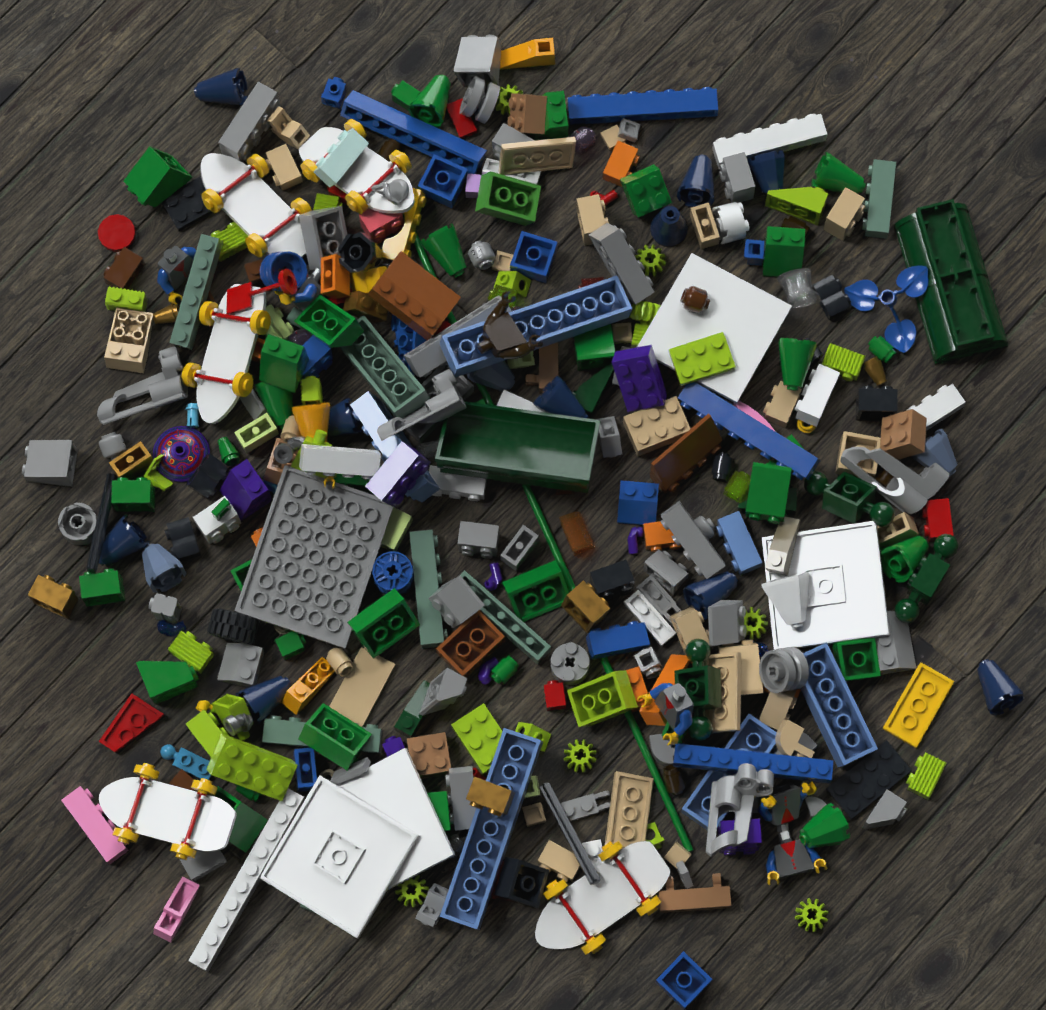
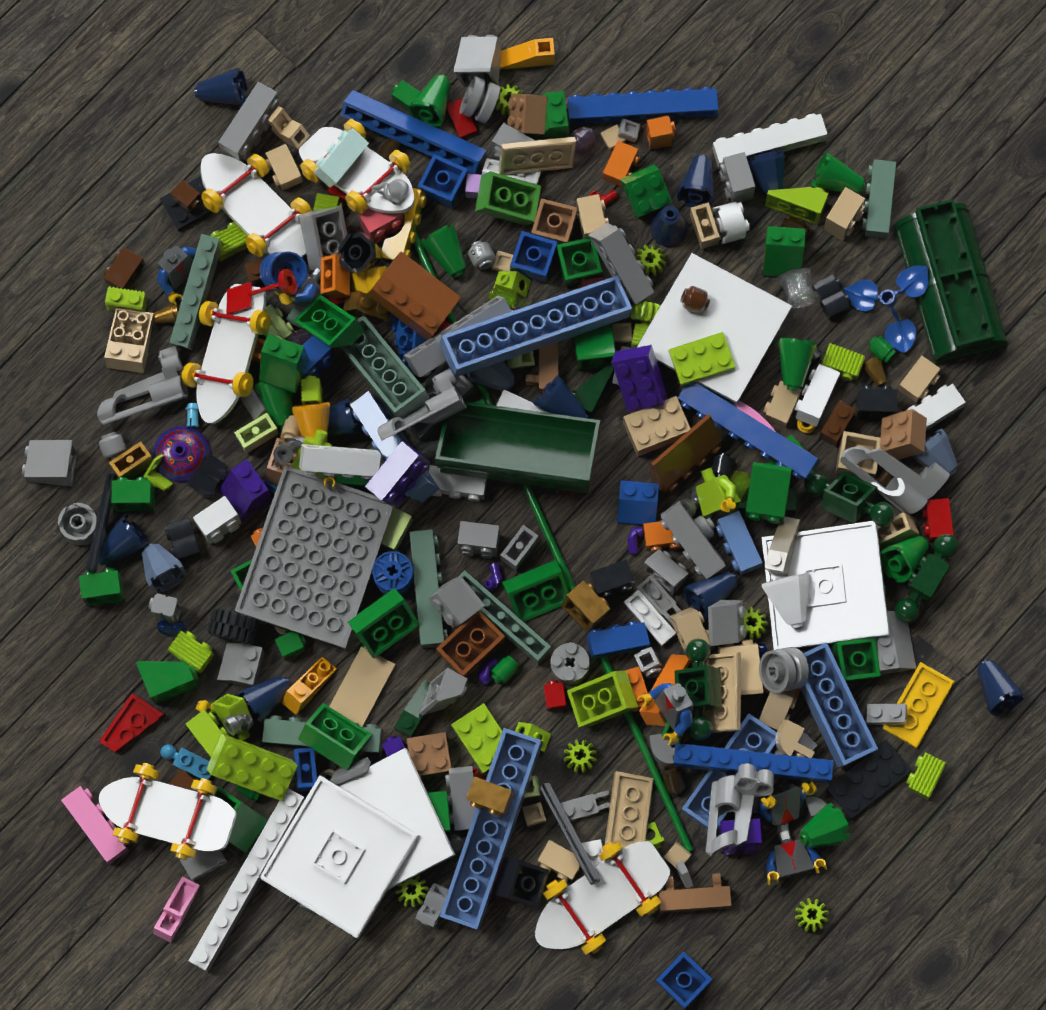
(52, 596): pearl gold brick -> none
(116, 232): red tile -> none
(156, 177): green slope -> none
(186, 196): none -> reddish brown brick
(221, 509): green tile -> none
(228, 452): green cone -> none
(334, 98): blue brick -> none
(339, 661): tan brick -> none
(503, 335): dark brown torso -> none
(555, 221): none -> medium nougat brick
(576, 532): clear orange brick -> none
(578, 261): none -> green brick
(609, 437): light grey slope -> none
(660, 132): none -> orange brick
(712, 495): none -> lime torso
(754, 252): blue brick -> none
(837, 423): none -> reddish brown brick
(886, 714): none -> light grey plate
(886, 811): light grey slope -> none
(919, 379): none -> tan brick

